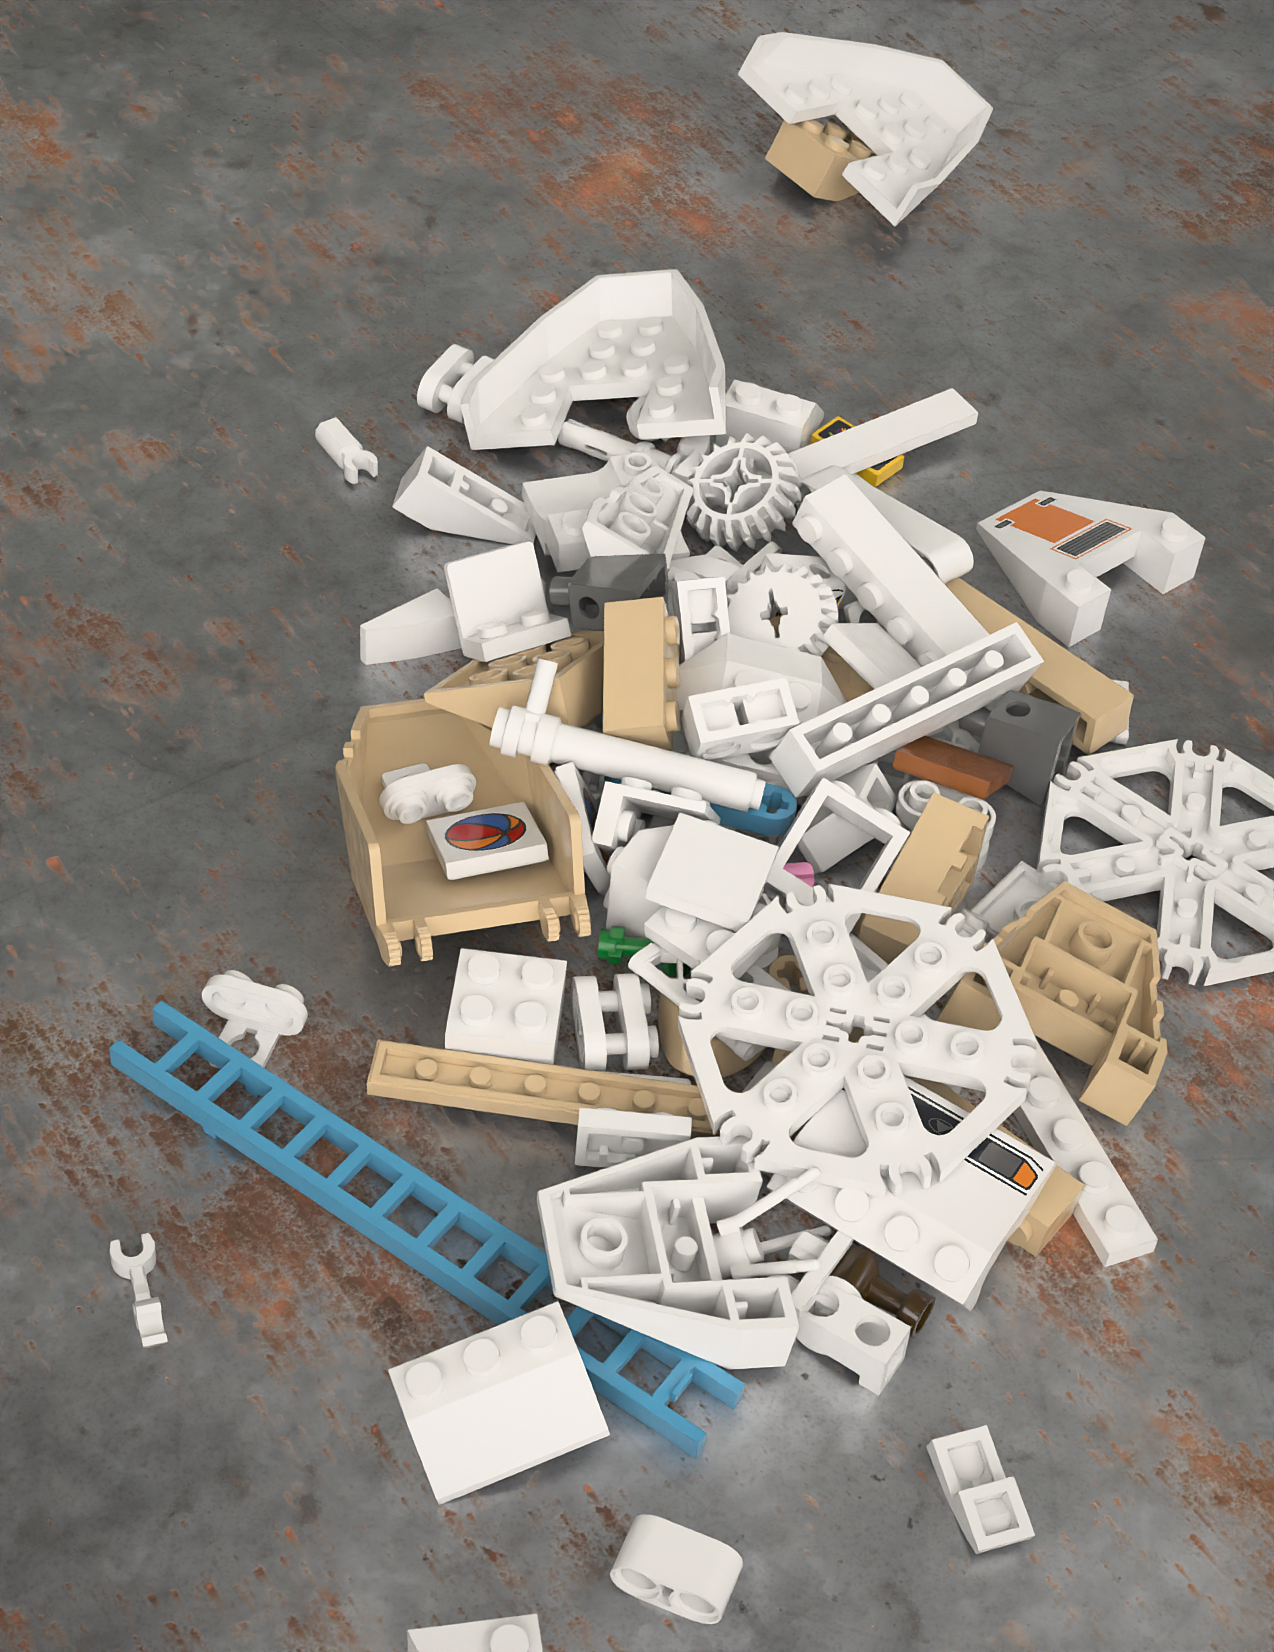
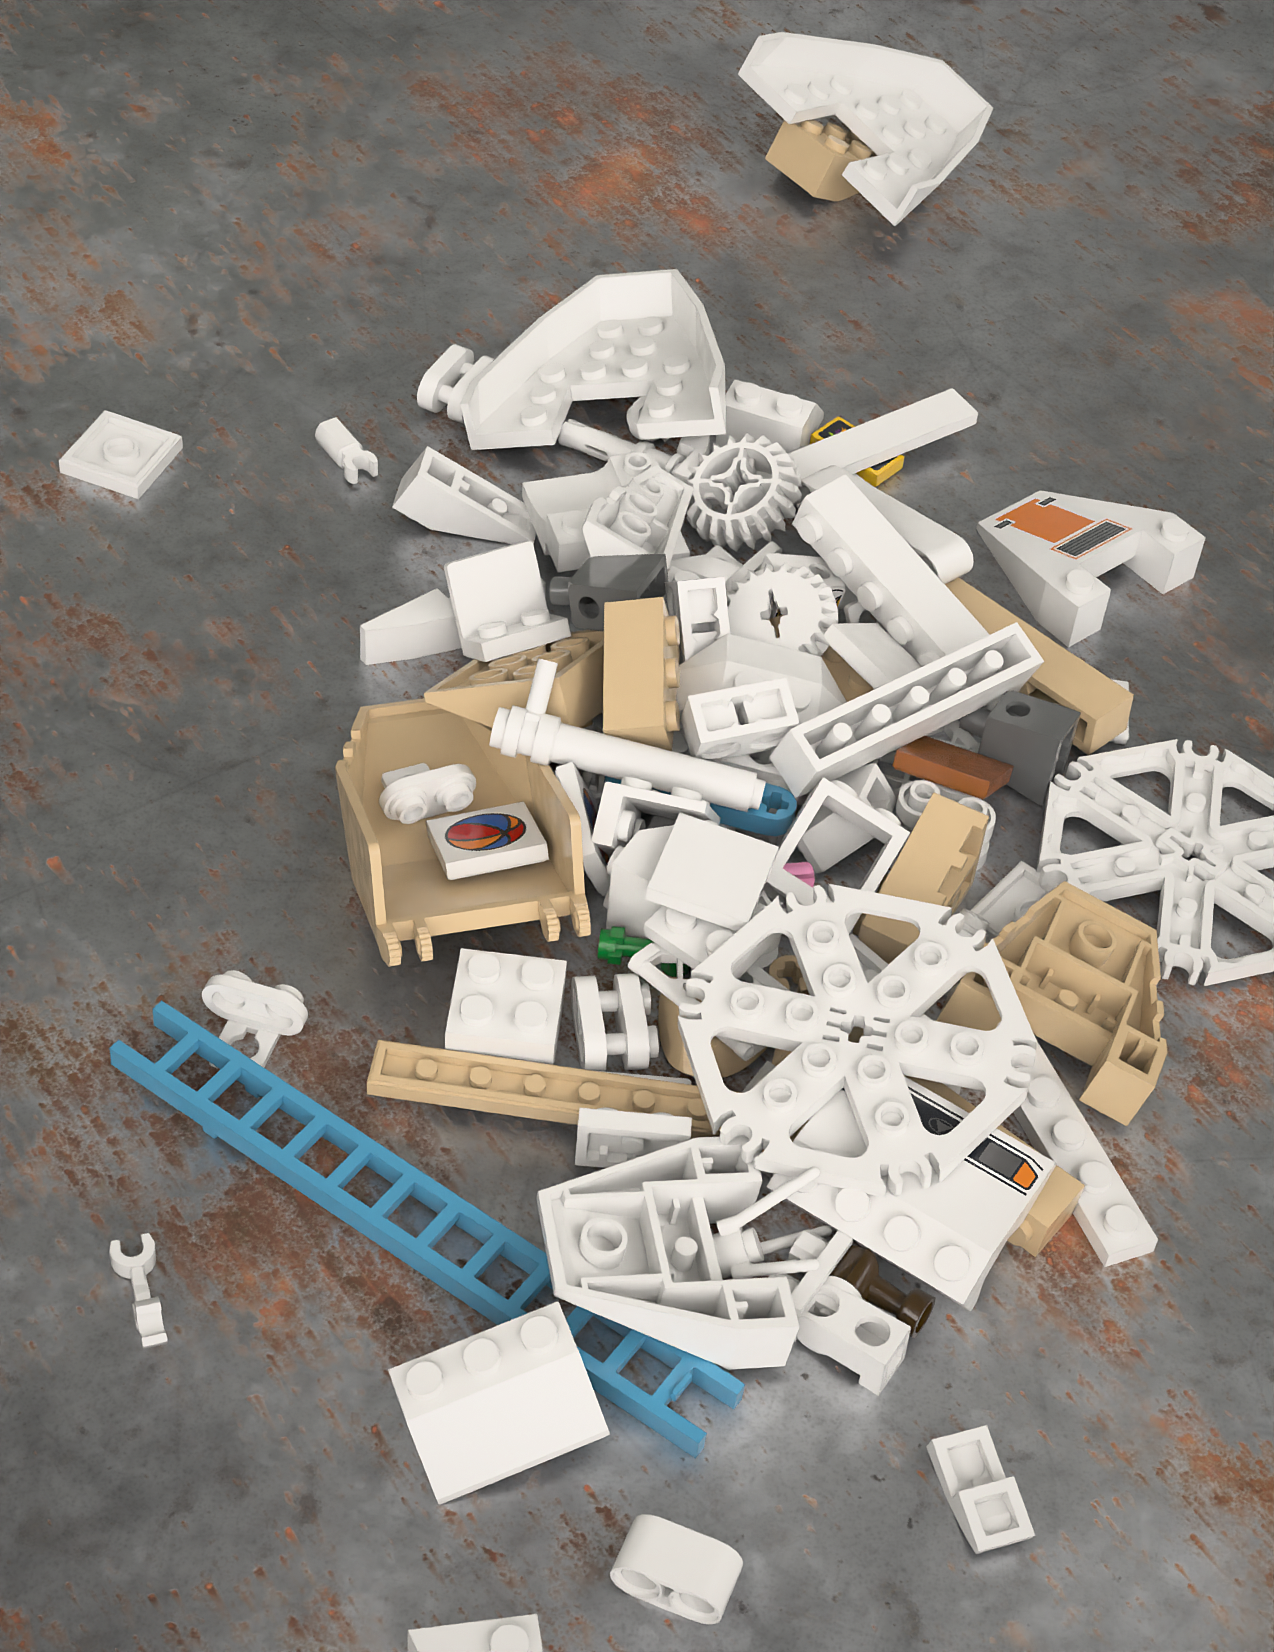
(121, 454): none -> white tile

